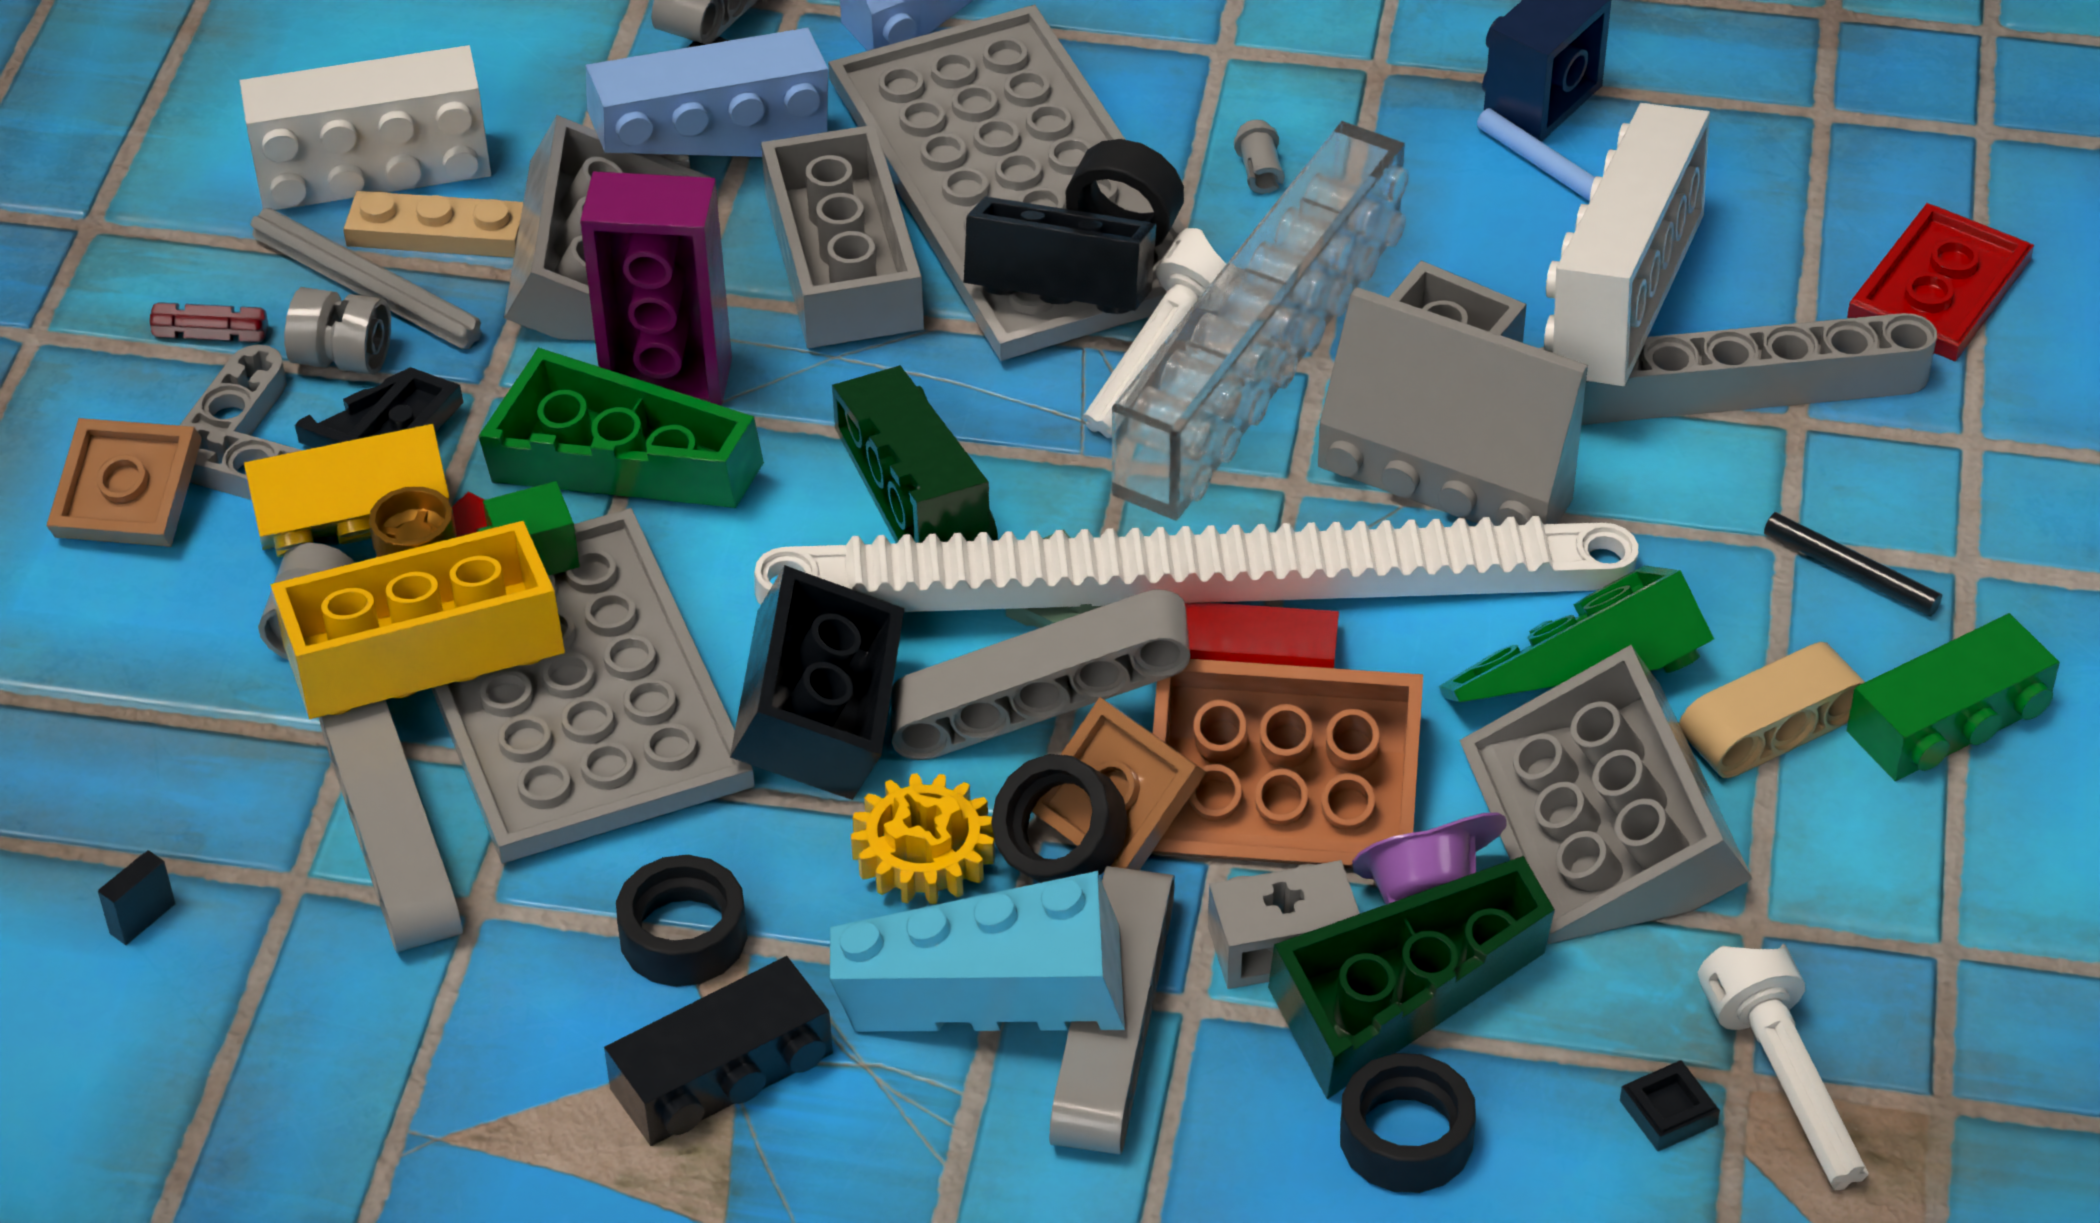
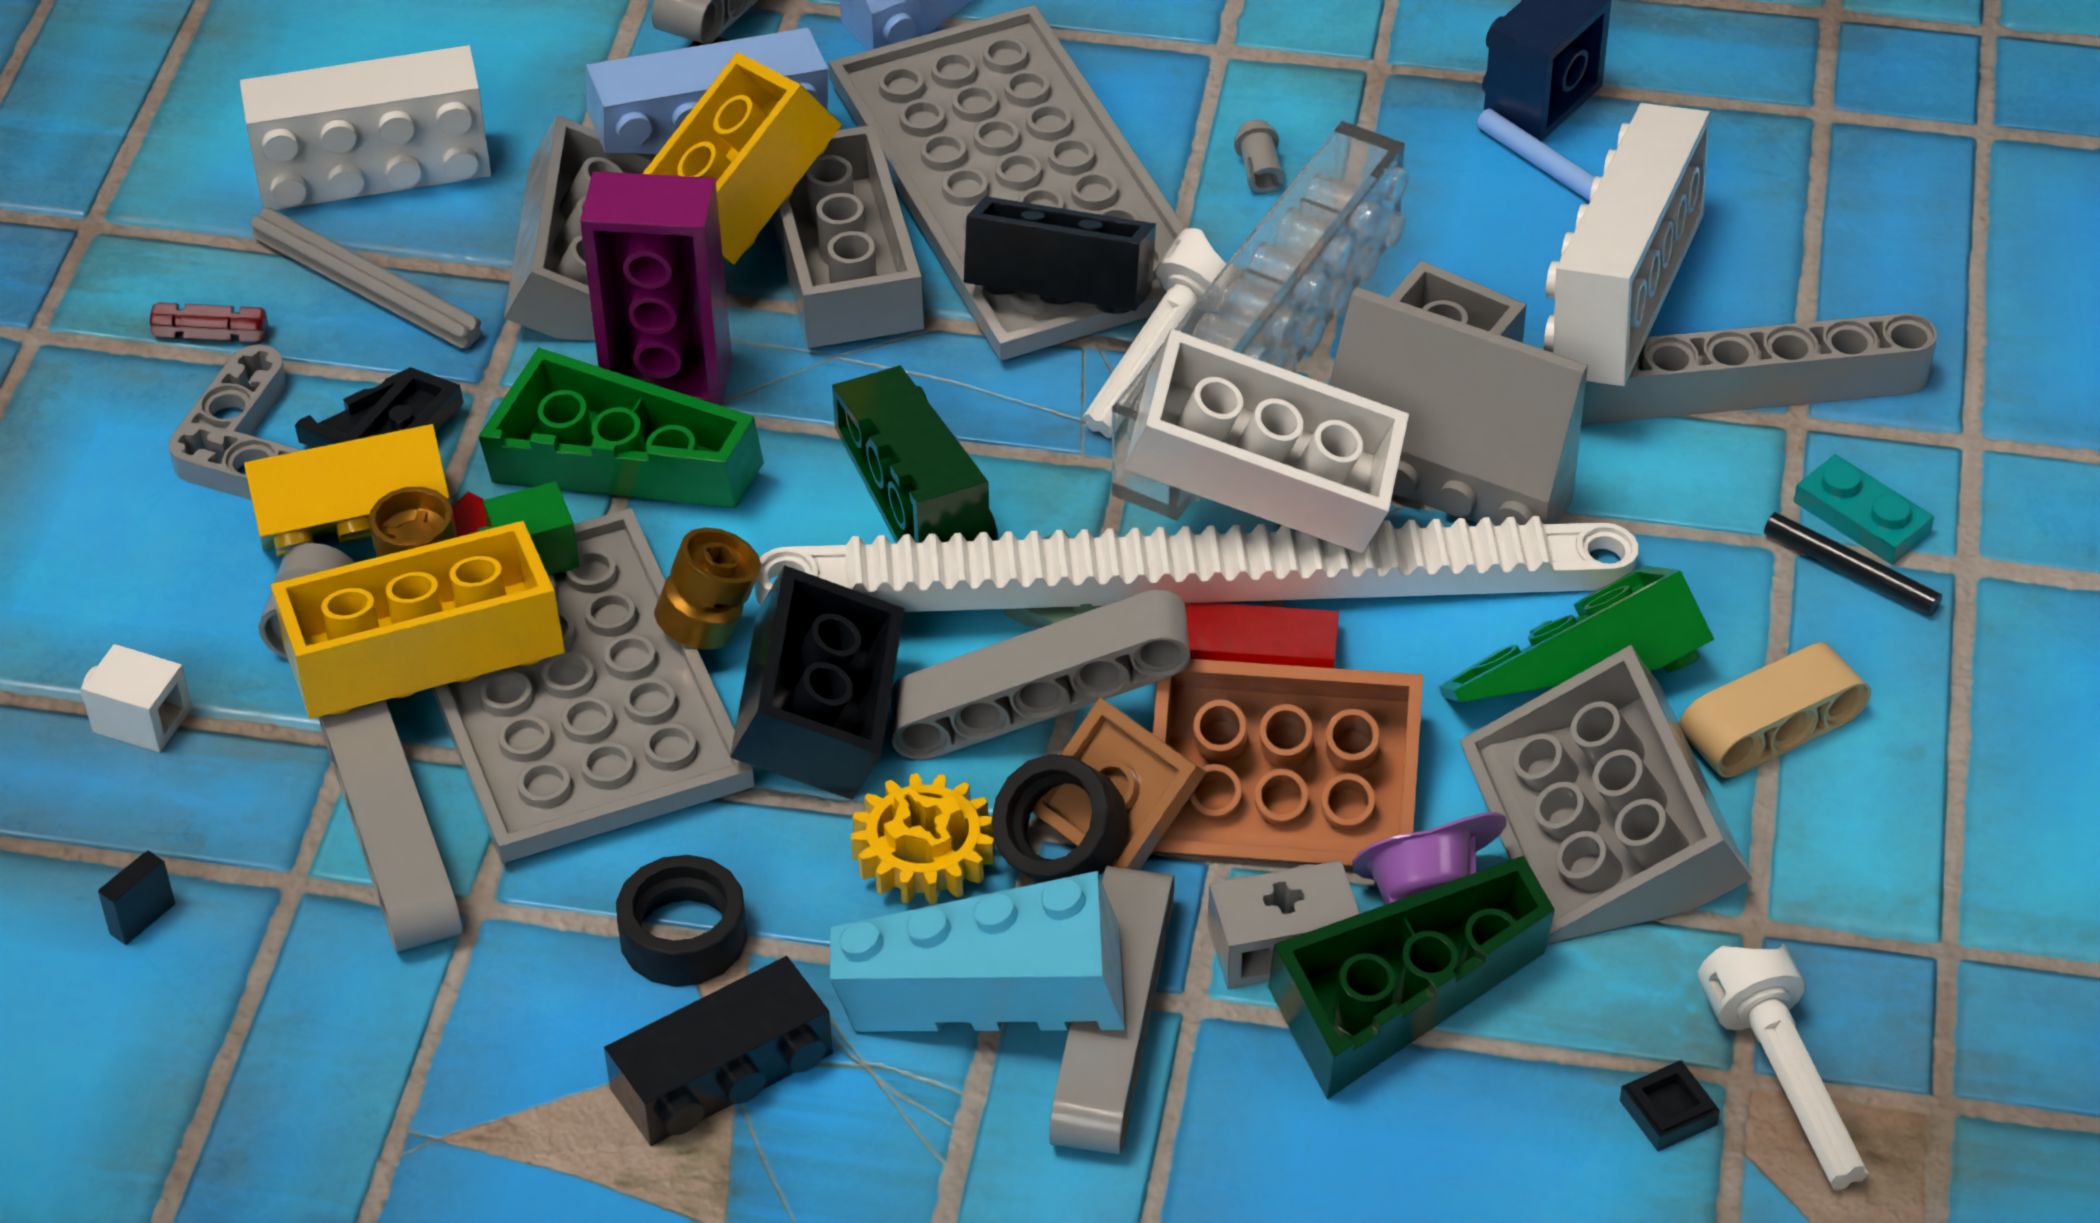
(124, 482): medium nougat plate -> none
(136, 698): none -> white brick
(327, 330): light grey wheel -> none
(433, 224): tan plate -> none
(707, 588): none -> pearl gold wheel
(755, 139): none -> yellow brick
(1138, 168): black tyre -> none
(1267, 441): none -> white brick
(1402, 1166): black tyre -> none
(1863, 509): none -> teal plate
(1946, 273): red tile -> none
(1952, 697): green brick -> none

